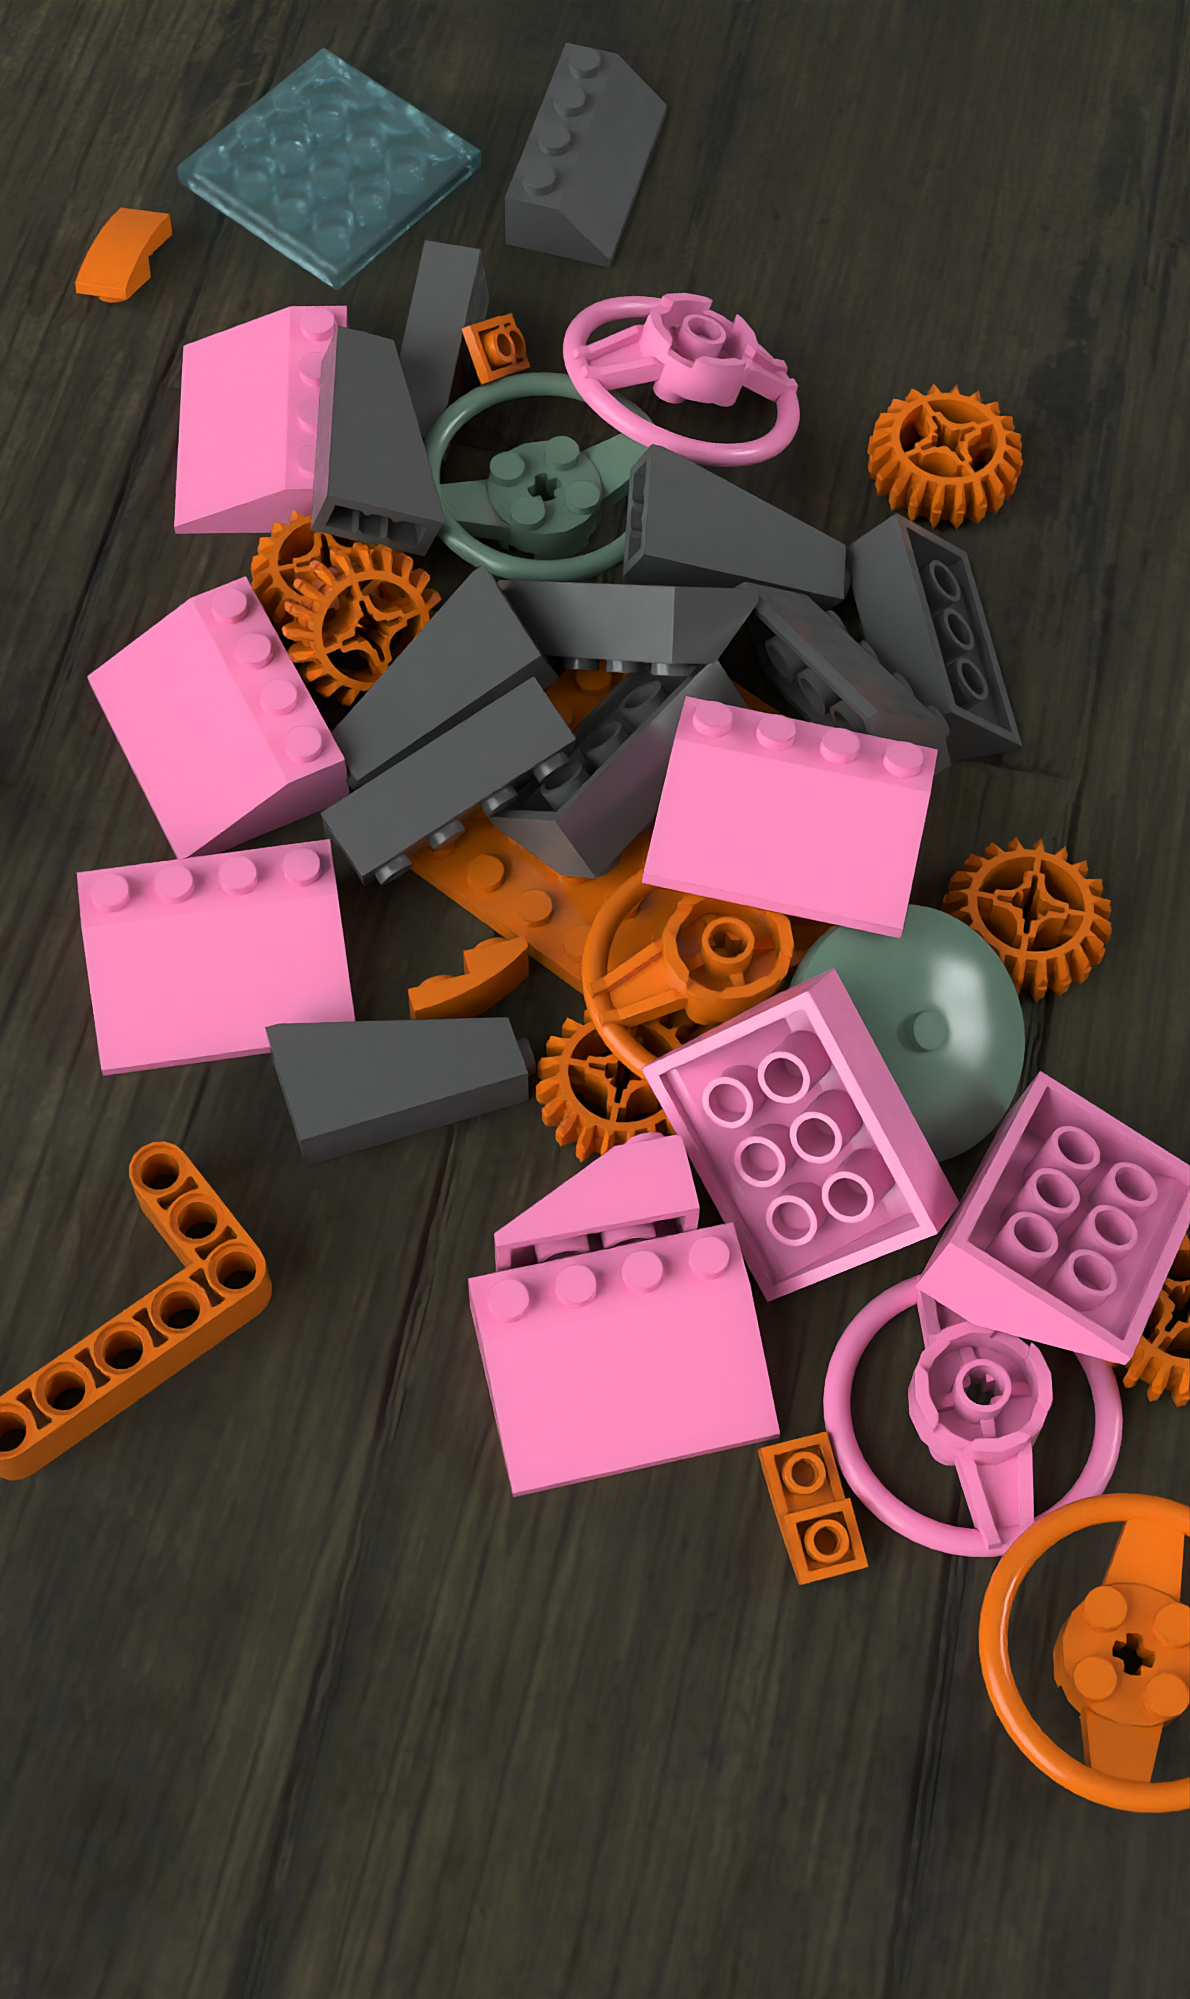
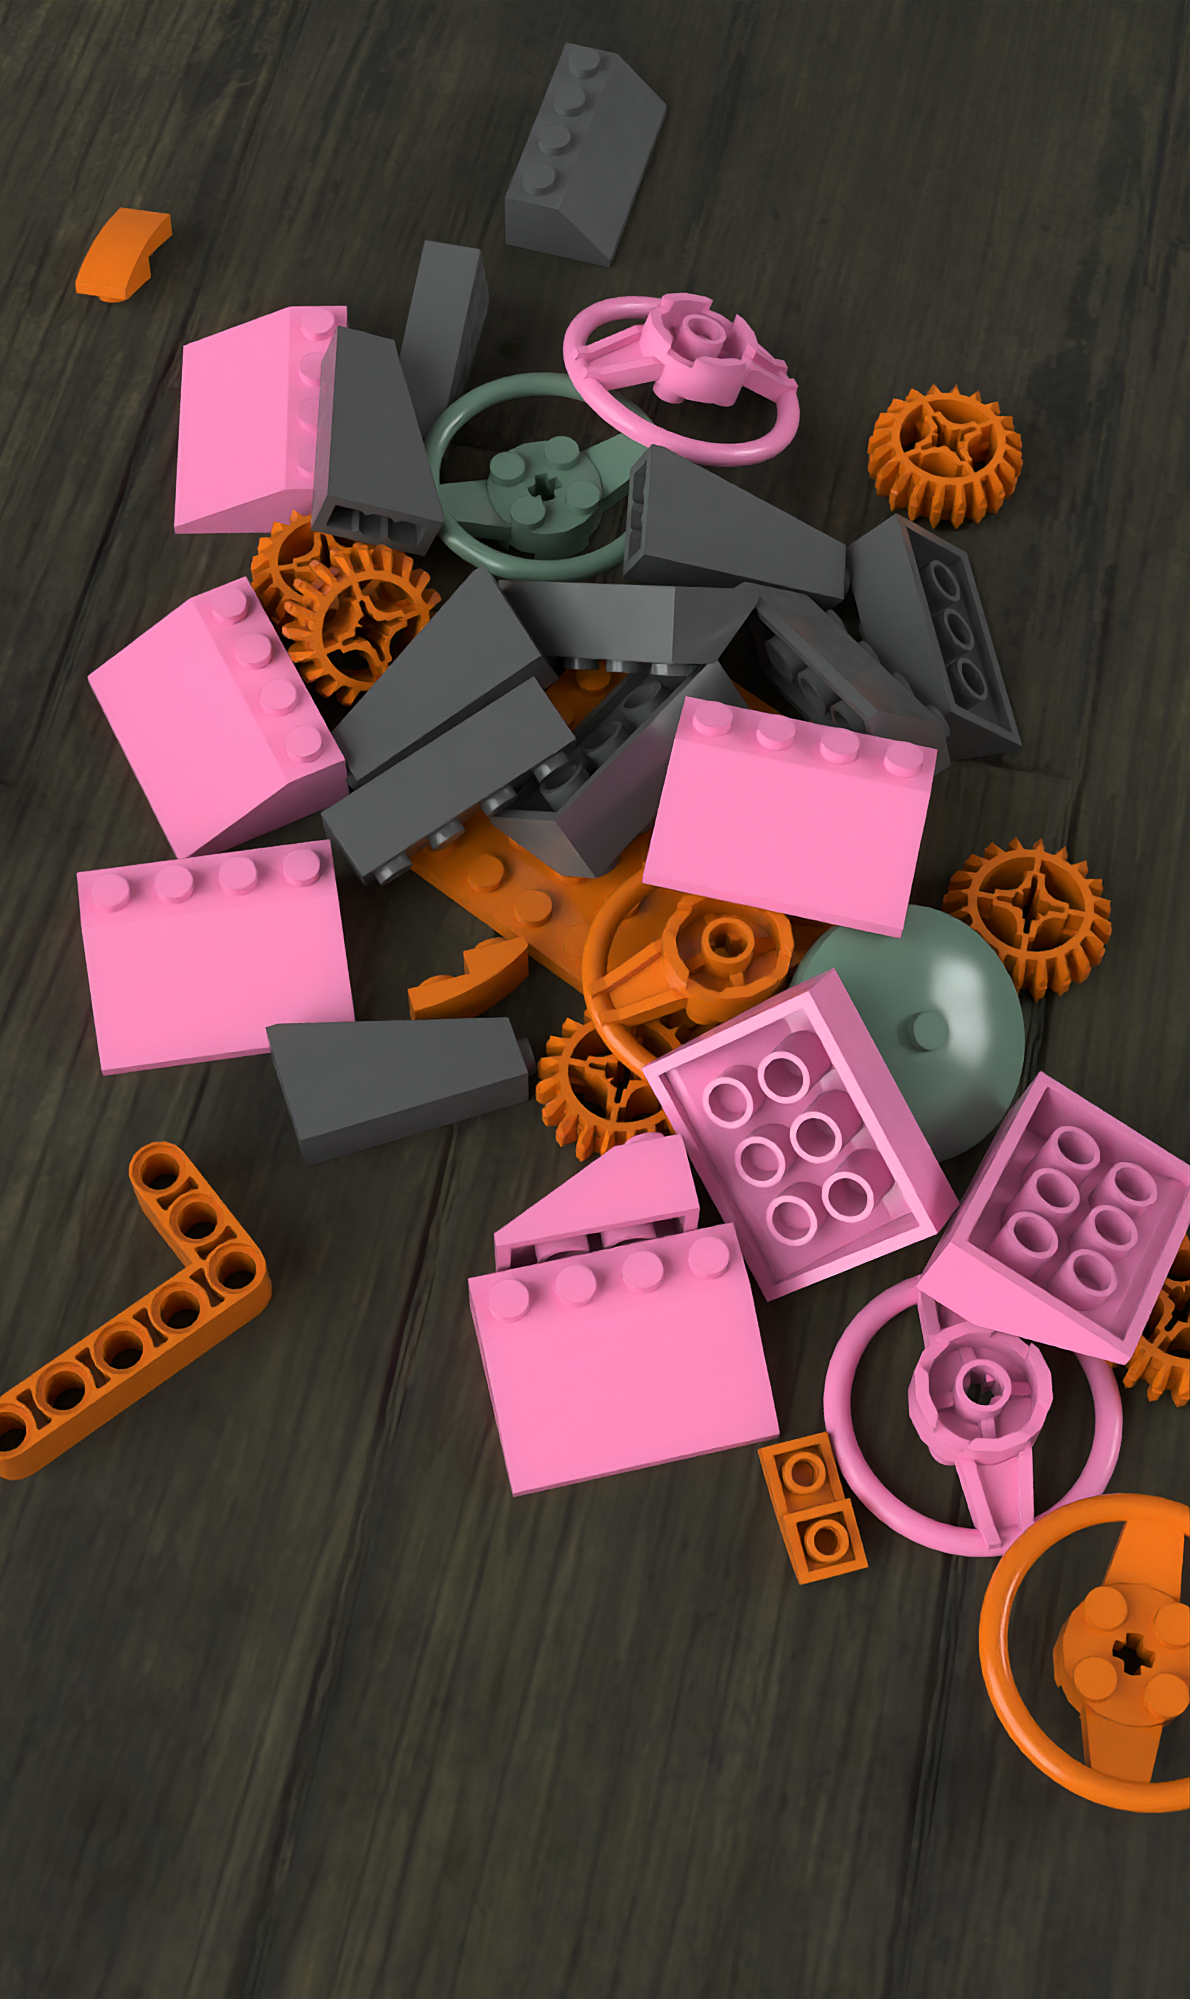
(329, 167): clear light blue plate -> none
(496, 348): orange slope -> none

